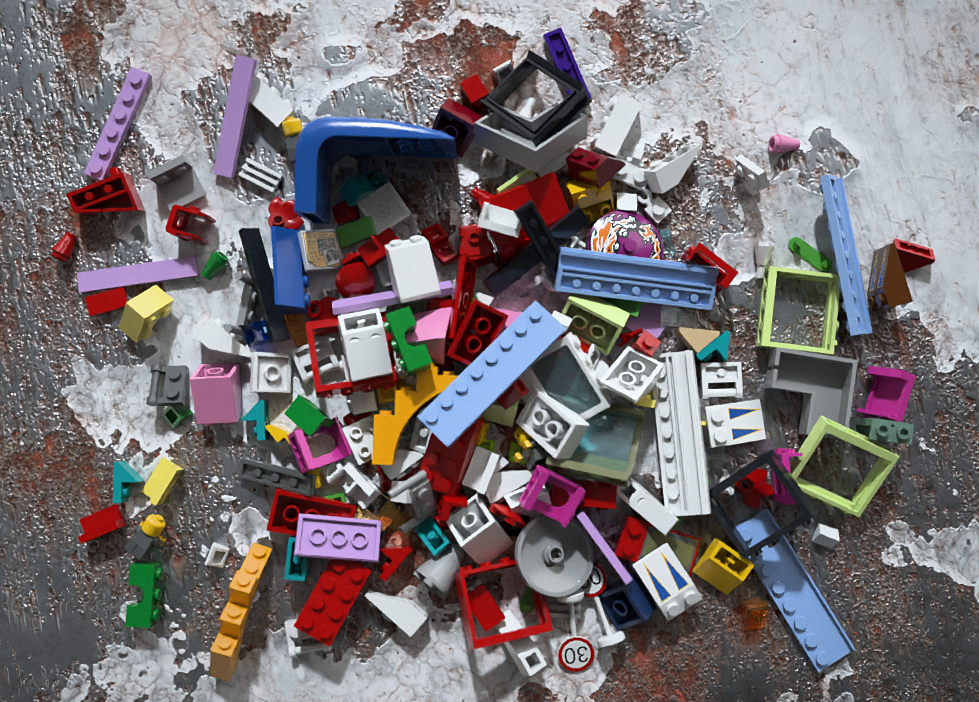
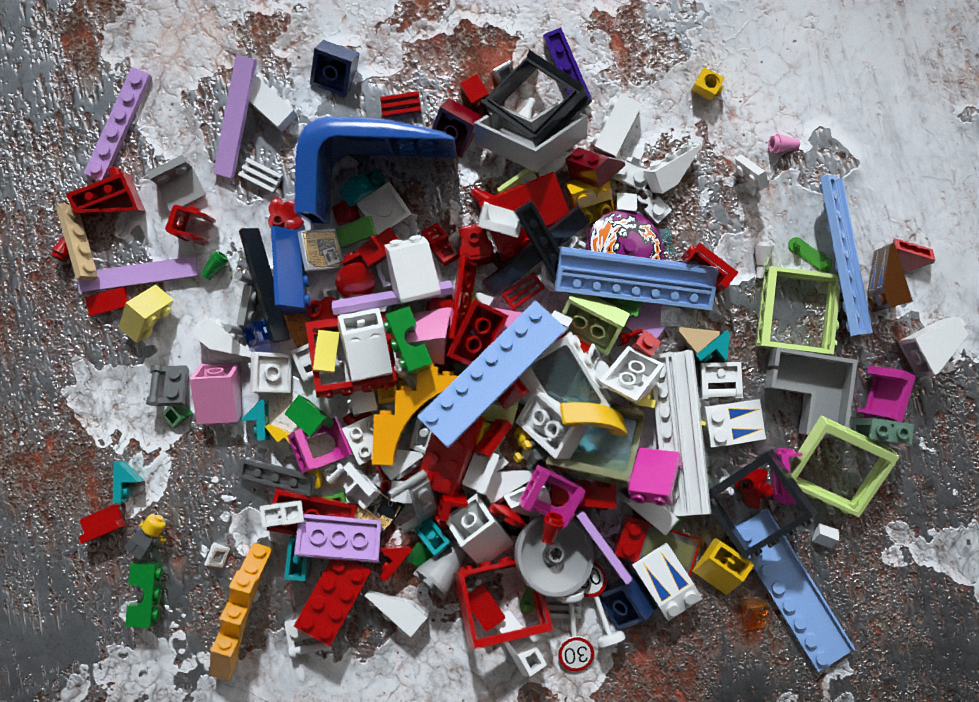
(77, 243): none -> tan plate
(162, 481): light yellow panel -> none
(281, 513): none -> white slope
(291, 130): piece -> none
(326, 351): none -> light yellow tile
(333, 67): none -> dark blue slope
(394, 518): clear orange slope -> none
(397, 97): none -> red tile
(419, 554): none -> green slope
(492, 438): none -> red tile
(514, 448): lime tile -> none
(528, 297): none -> red tile
(552, 525): none -> red cone
(595, 415): none -> yellow slope
(654, 476): none -> dark pink panel
(708, 76): none -> yellow brick
(933, 345): none -> white slope

